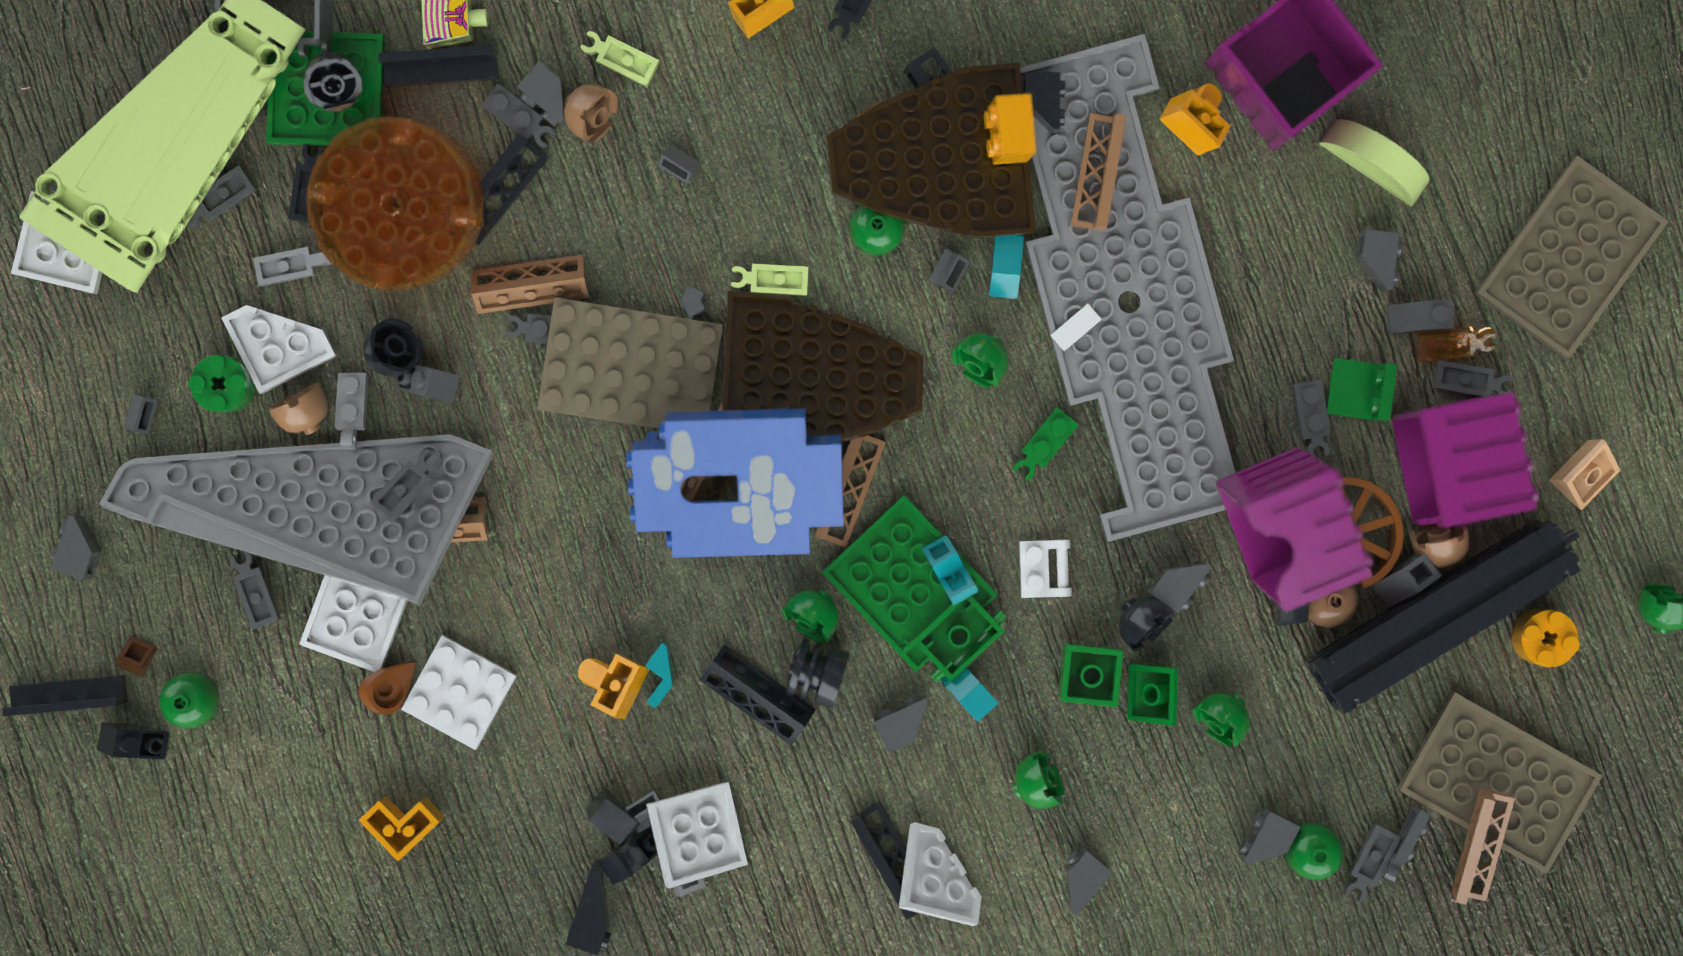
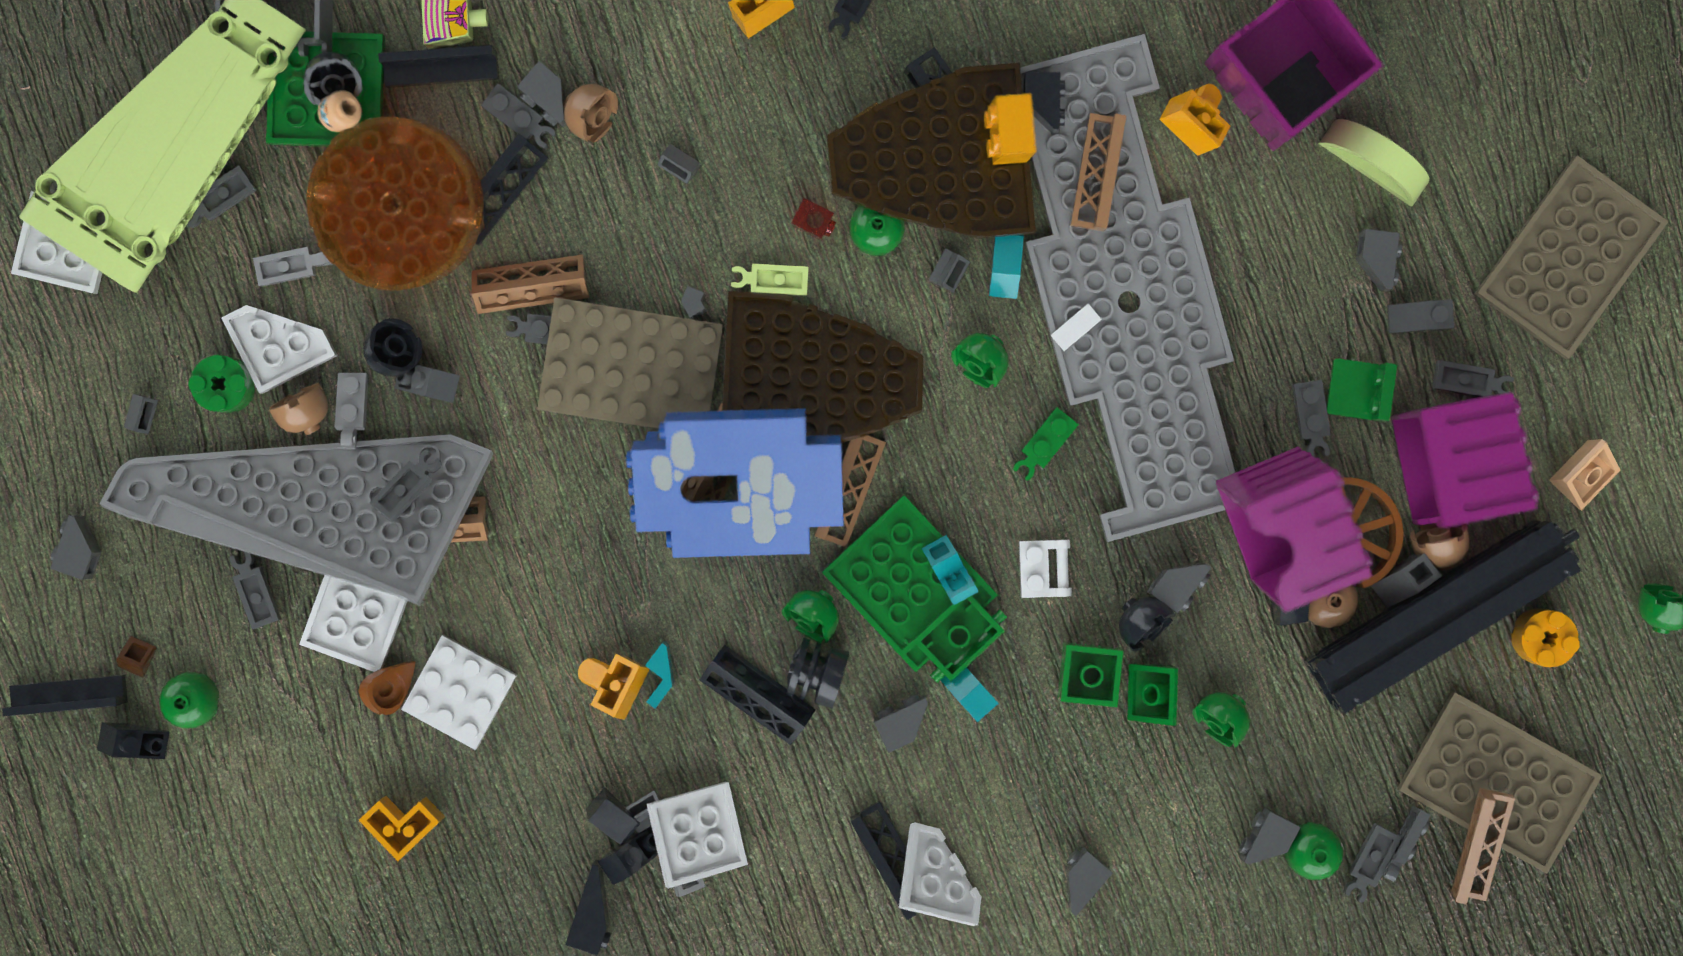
(298, 202): black plate -> none
(339, 111): none -> light nougat head
(623, 59): yellowish green plate -> none
(805, 210): none -> clear red brick
(1038, 782): green cylinder -> none
(1452, 343): clear orange plate -> none

